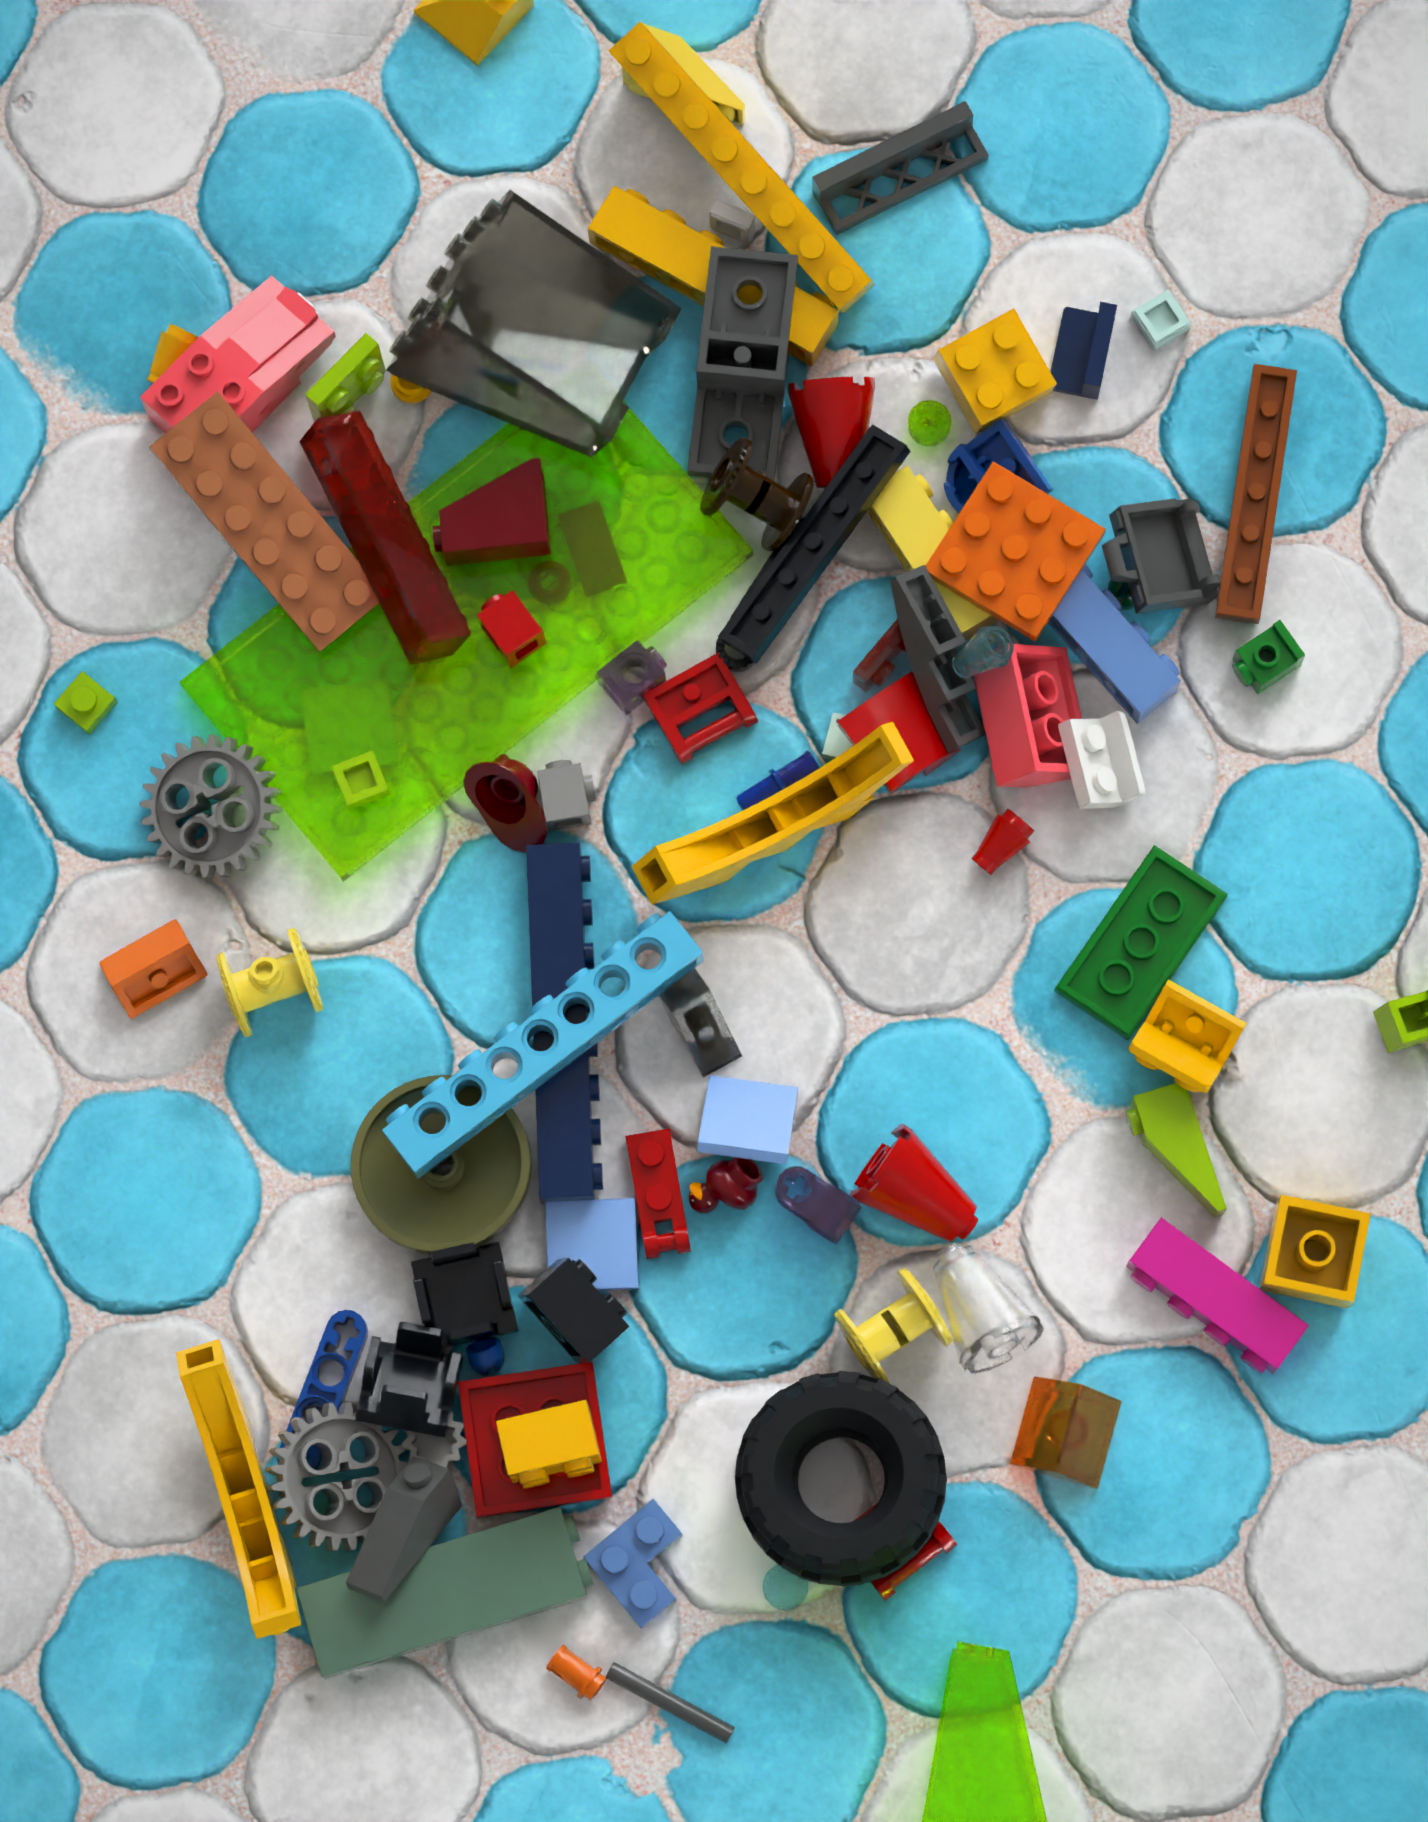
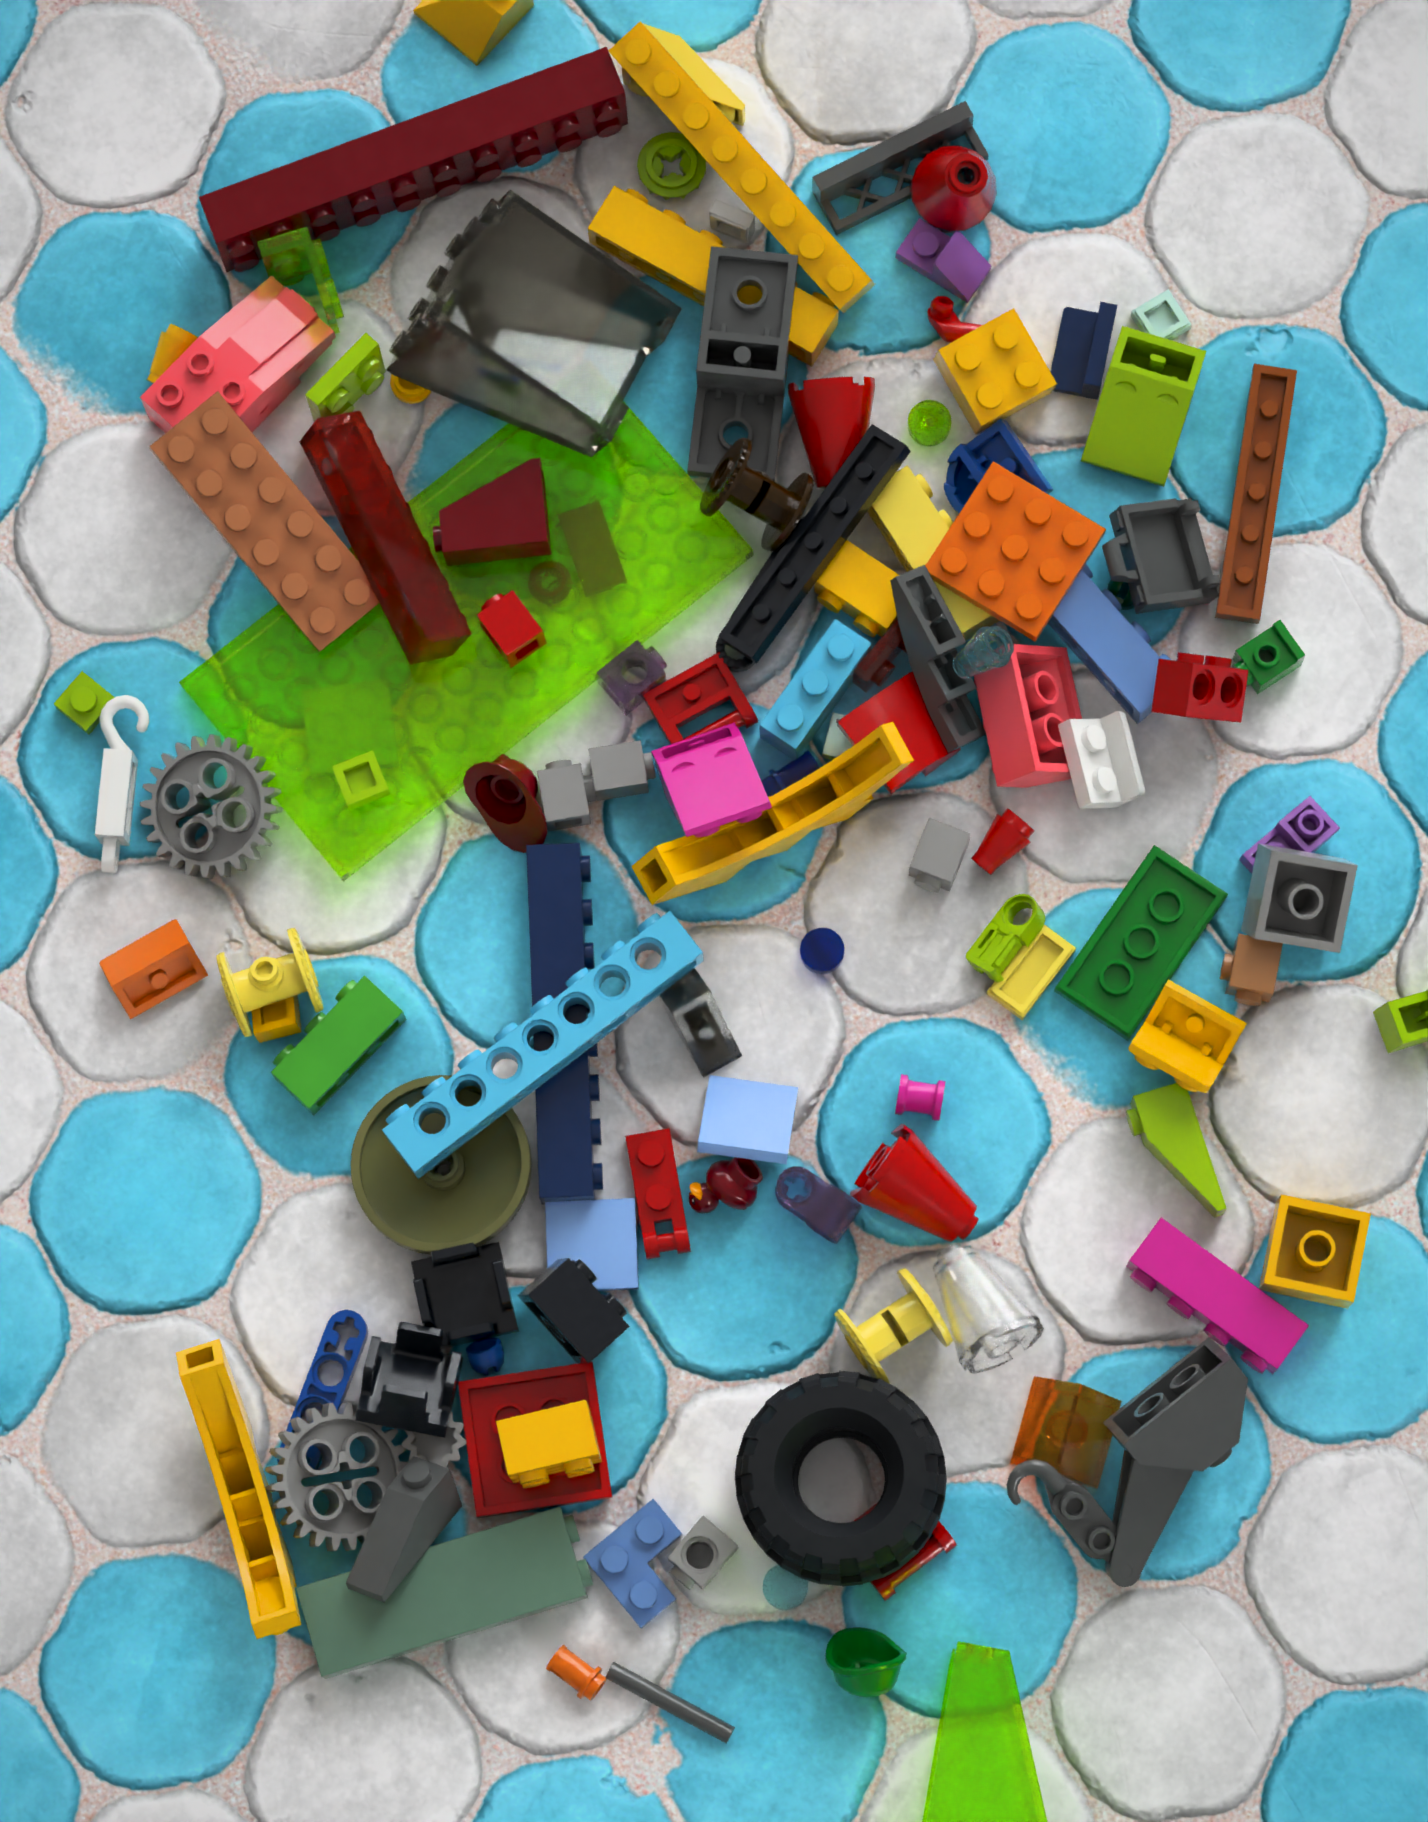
(117, 782): none -> white piece
(277, 1020): none -> yellow plate
(292, 257): none -> clear neon green bracket
(337, 1044): none -> bright green brick
(419, 158): none -> dark red brick
(621, 770): none -> light grey brick
(670, 147): none -> lime gear
(702, 1533): none -> light grey brick
(711, 781): none -> dark pink slope
(814, 690): none -> medium azure brick
(822, 951): none -> clear blue tile
(859, 588): none -> yellow brick
(864, 1661): none -> green helmet
(920, 1097): none -> dark pink bush
(938, 856): none -> light grey brick
(943, 198): none -> red cone
(944, 259): none -> medium lavender slope
(946, 321): none -> red arm
(1002, 939): none -> lime piece
(1031, 972): none -> light yellow tile
(1143, 406): none -> lime slope
(1167, 1433): none -> dark grey slope
(1200, 689): none -> red brick
(1251, 970): none -> medium nougat brick
(1299, 898): none -> light grey brick
(1302, 829): none -> medium lavender slope

